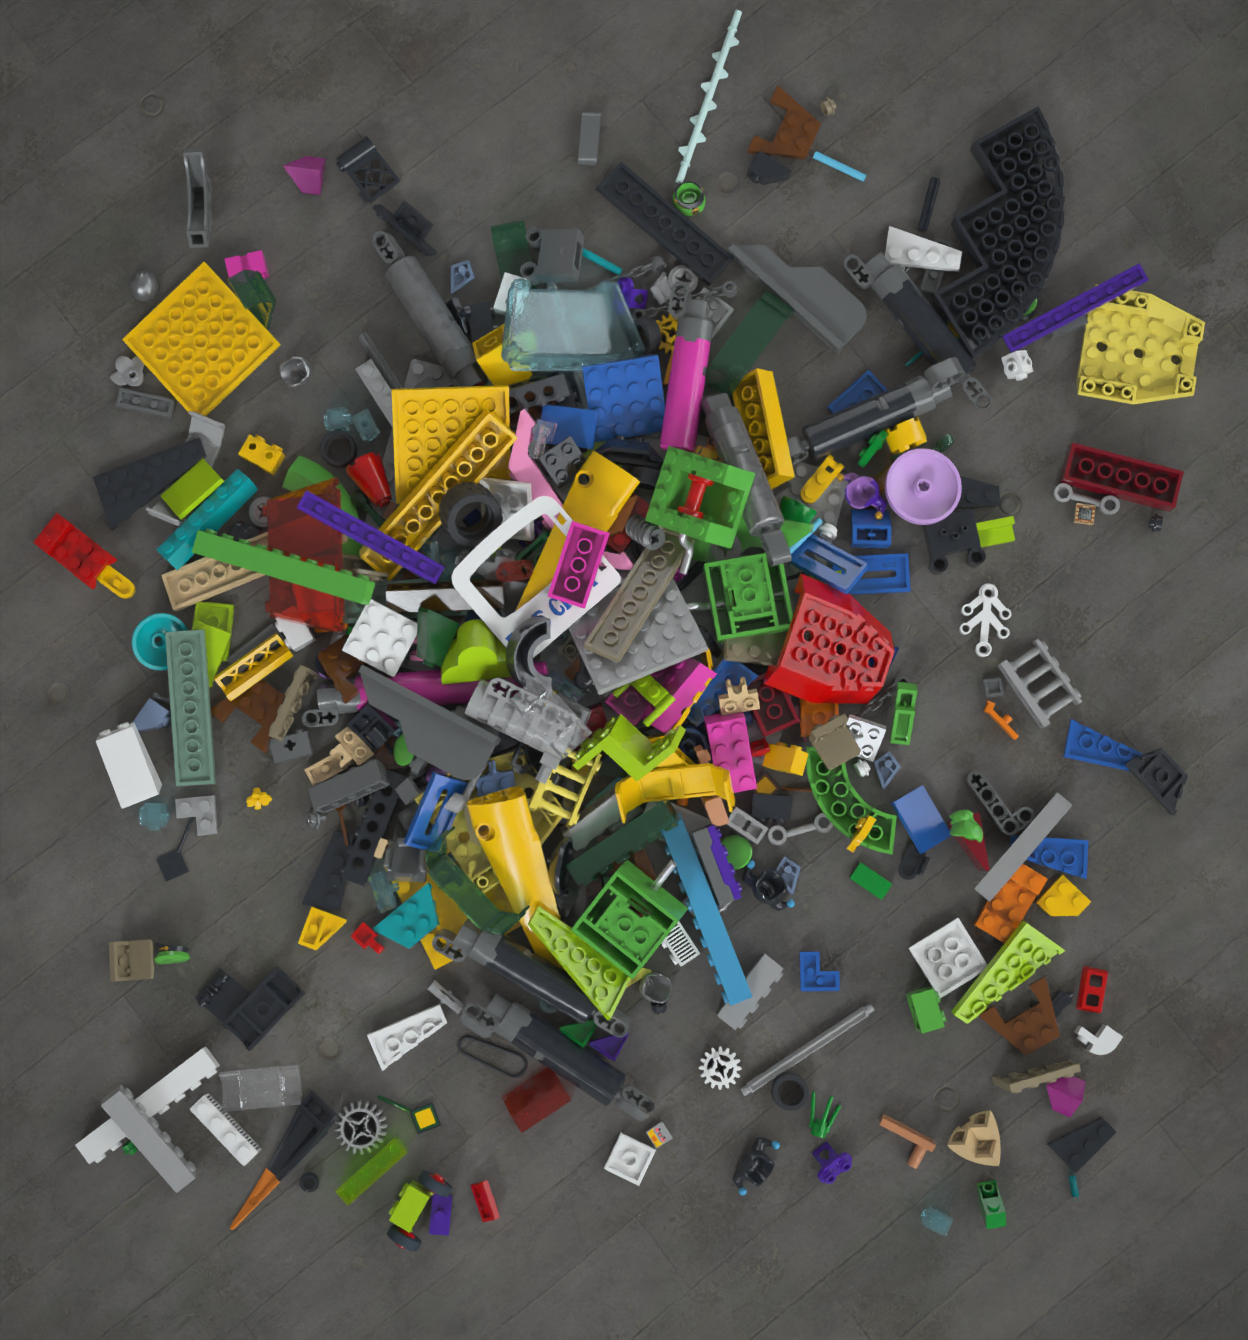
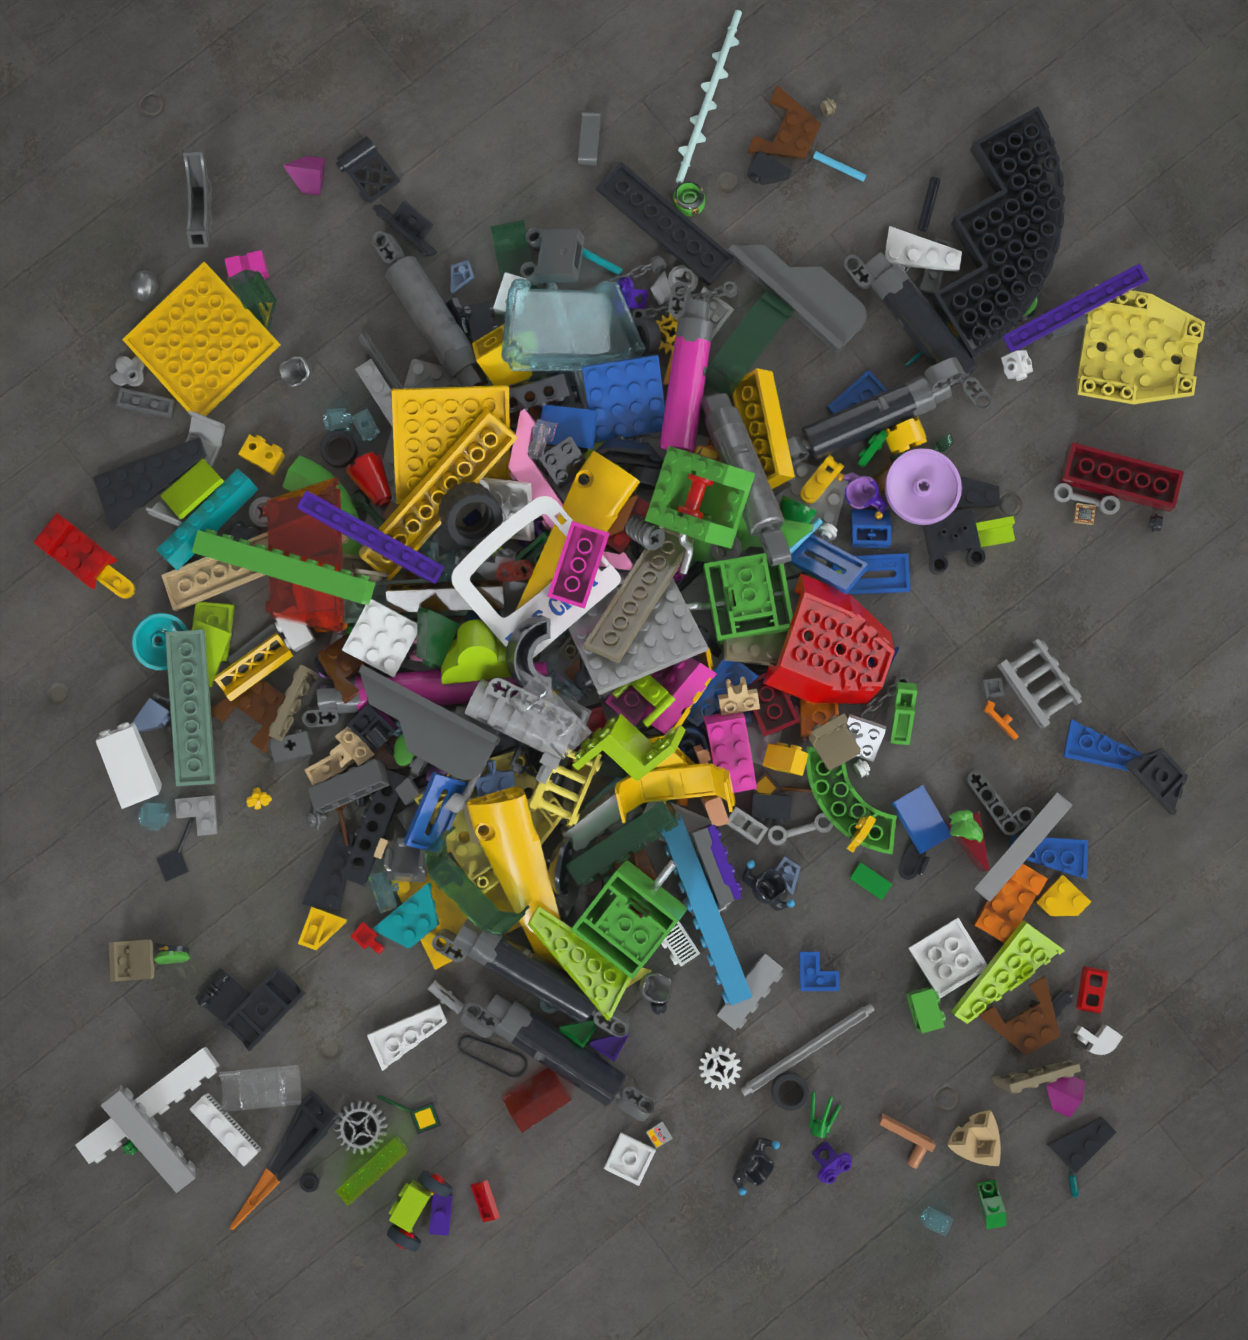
(738, 851): bright green piece -> none
(759, 748): red slope -> none
(886, 768): sand blue piece -> none
(986, 617): white plant -> none

